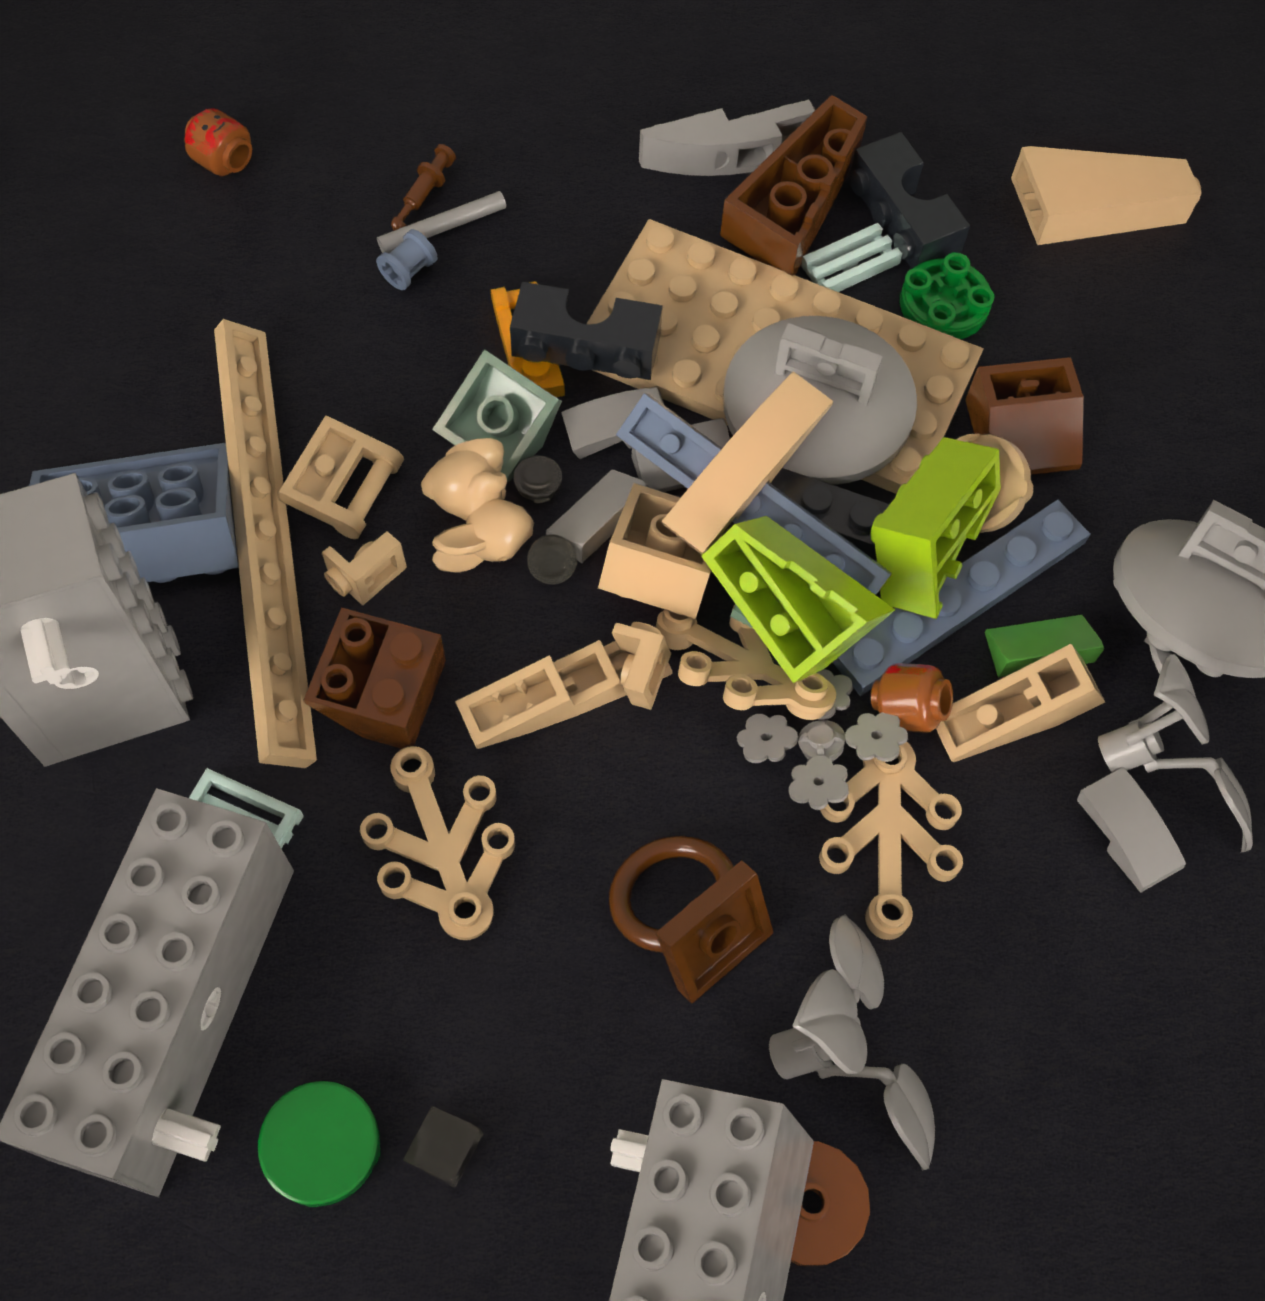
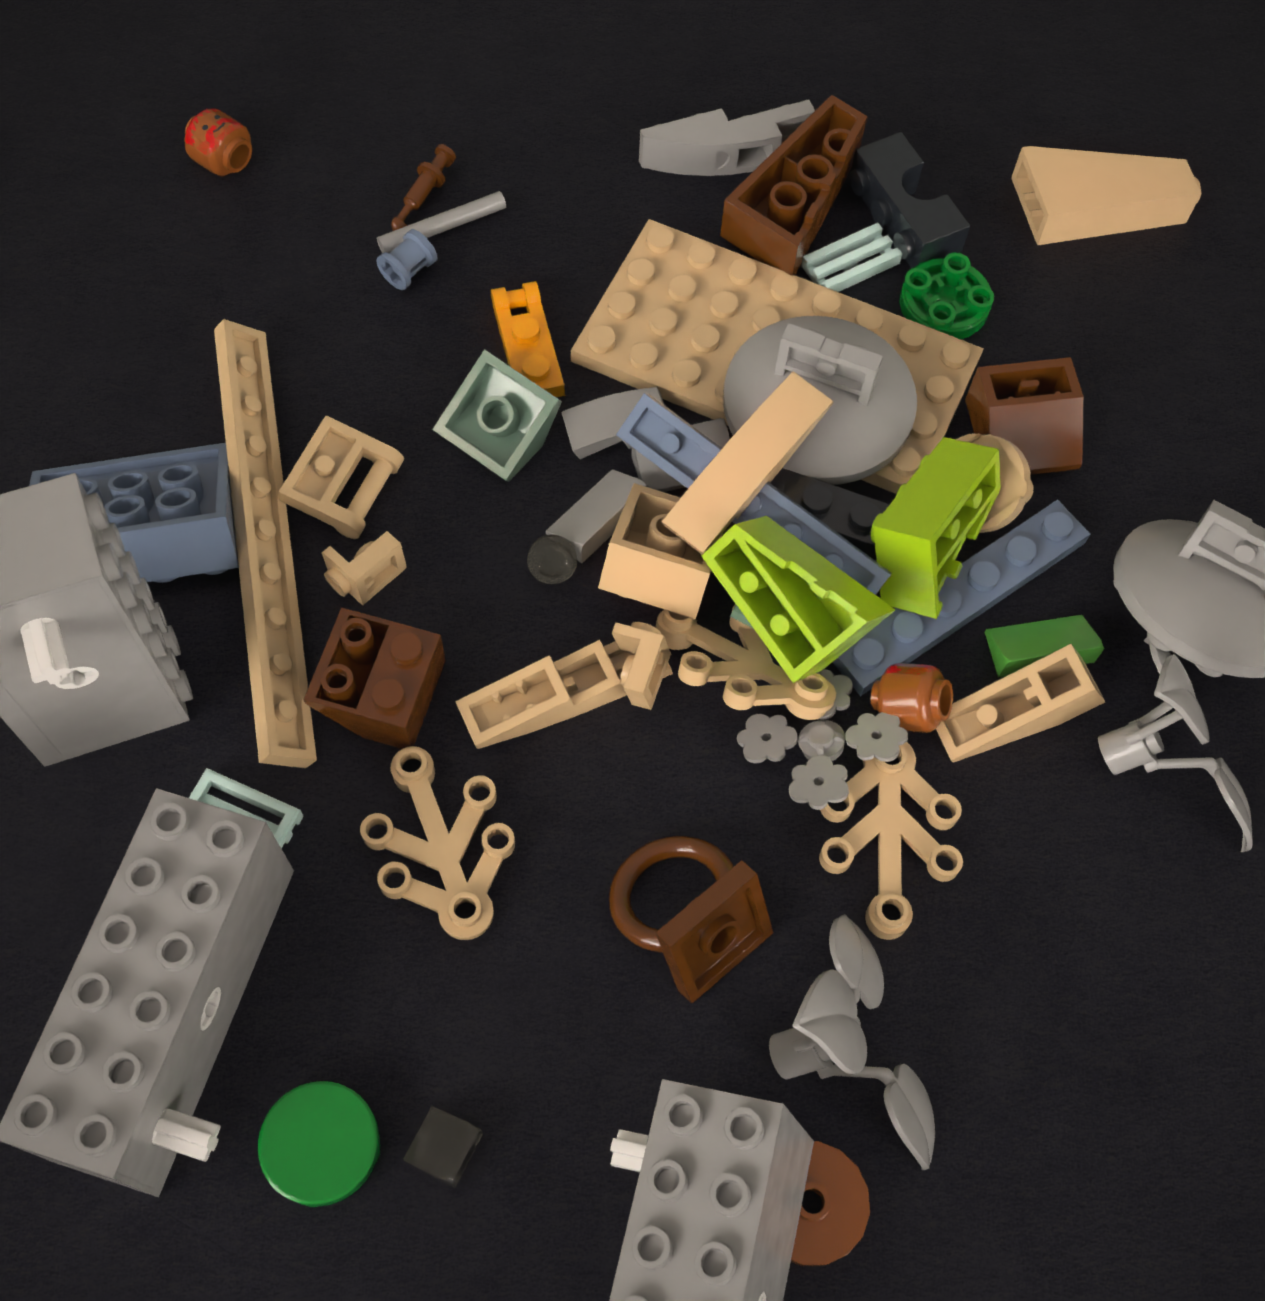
(473, 488): tan animal -> none
(538, 478): clear smoke plate -> none
(619, 345): black arch -> none
(1135, 830): light grey slope -> none

